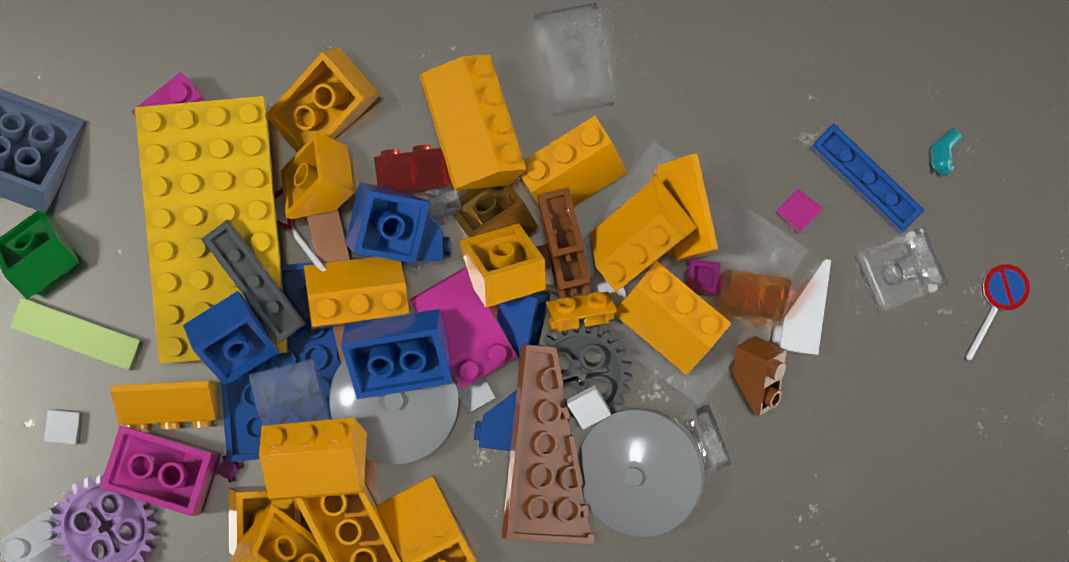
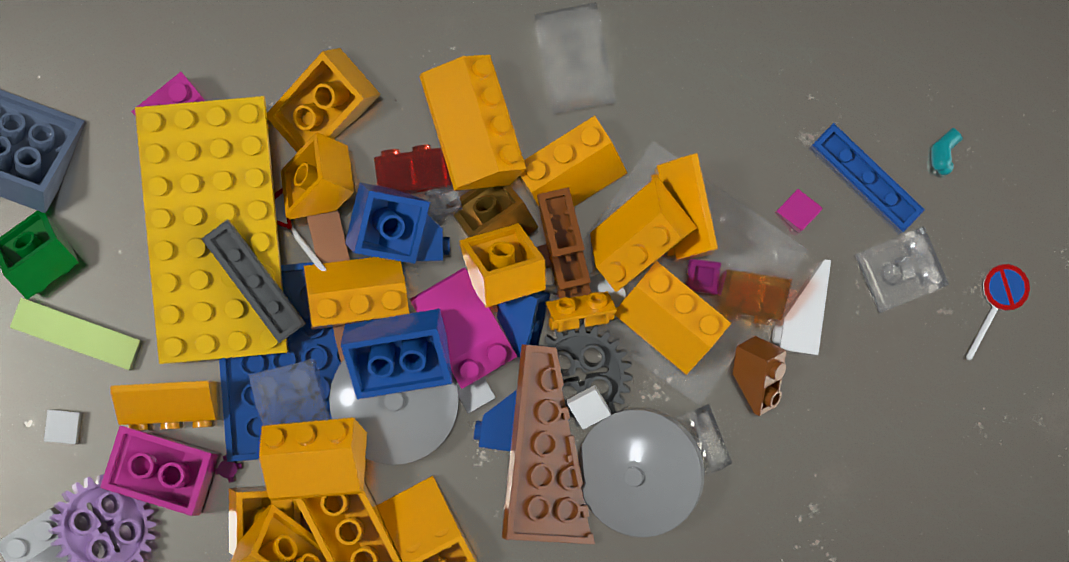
(230, 338): blue slope -> none

